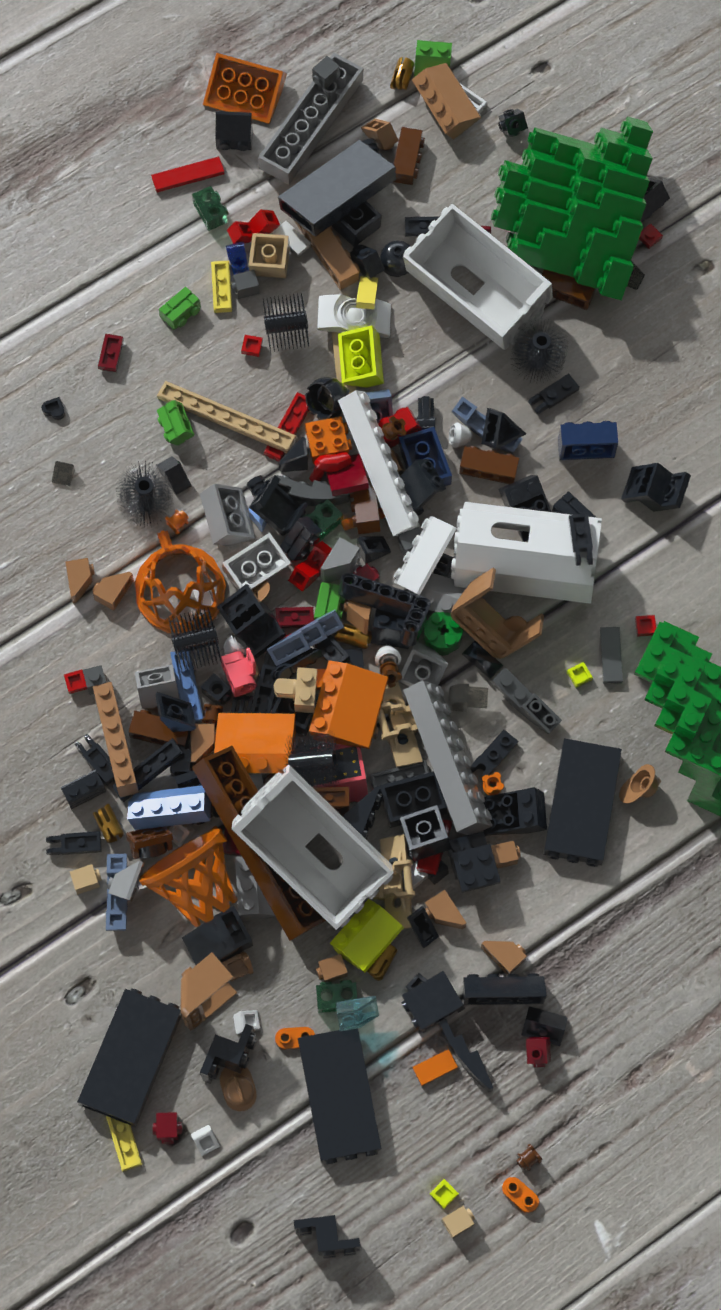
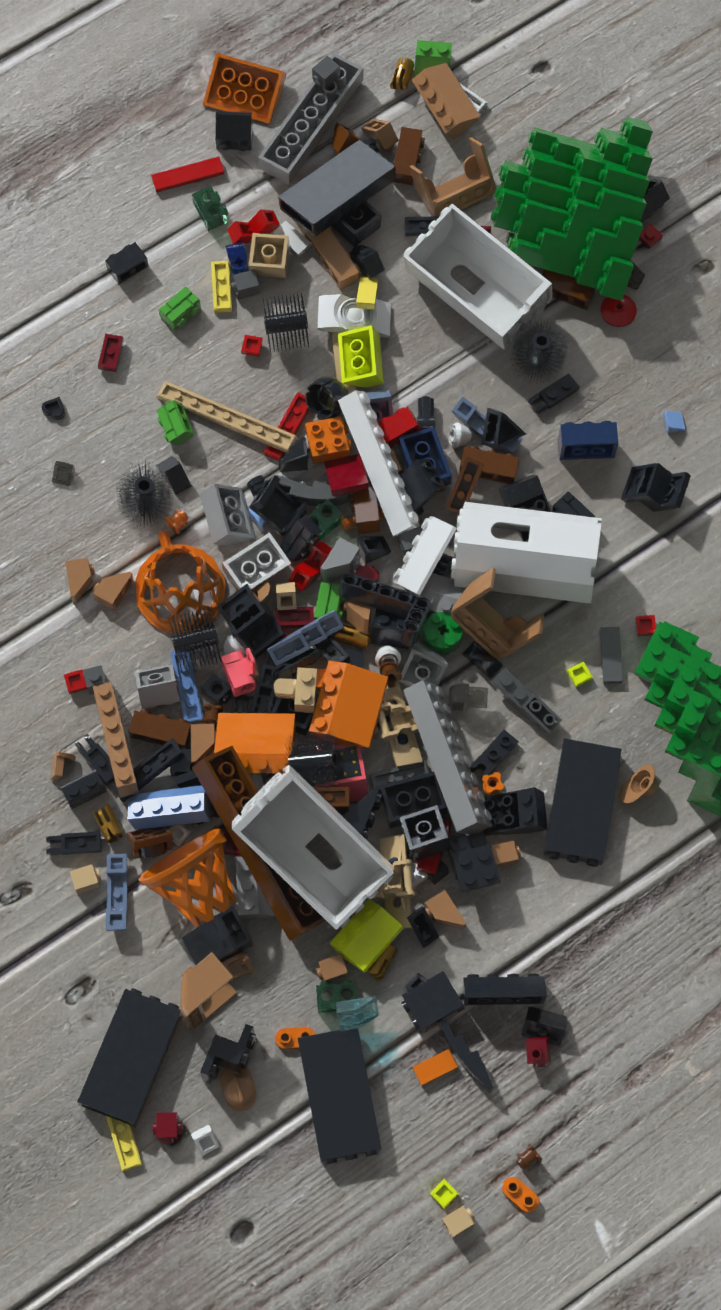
(57, 764): none -> medium nougat tile
(126, 263): none -> black brick
(126, 881): light grey slope -> none
(175, 713): black slope -> none
(246, 1017): white slope -> none
(286, 596): none -> tan brick
(327, 1236): black bracket -> none
(329, 463): red arm -> none
(343, 138): none -> reddish brown slope
(393, 259): black cylinder -> none
(394, 428): reddish brown brick -> none
(461, 191): none -> medium nougat windscreen
(465, 484): none -> reddish brown brick
(505, 954): medium nougat slope -> none
(512, 122): black brick -> none
(581, 537): black hinge -> none
(615, 316): none -> red dish
(673, 421): none -> light blue slope

